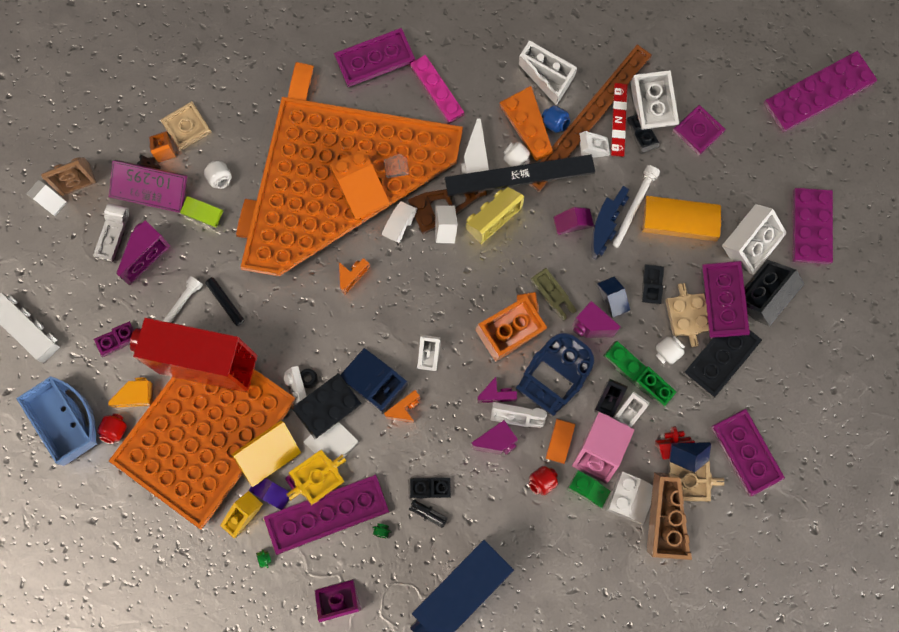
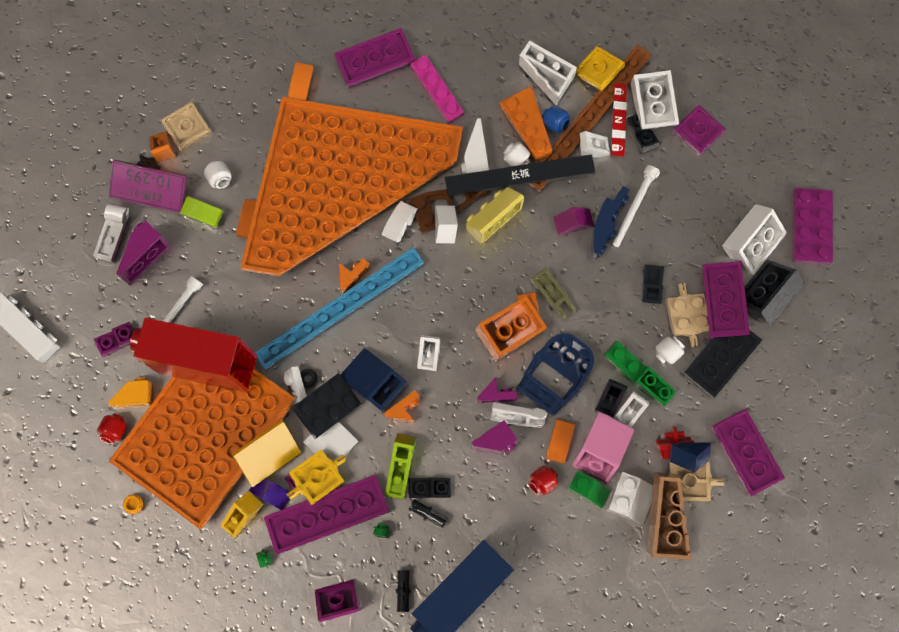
(44, 410): medium blue piece -> none
(46, 198): white slope -> none
(70, 176): medium nougat slope -> none
(133, 504): none -> light orange plate
(224, 301): black axle -> none
(339, 308): none -> dark azure plate
(359, 184): orange slope -> none
(396, 166): clear slope -> none
(400, 466): none -> lime slope
(402, 590): none -> black pin
(594, 323): magenta slope -> none
(599, 68): none -> yellow tile
(614, 296): slope -> none
(682, 218): light orange slope -> none
(820, 91): magenta plate -> none

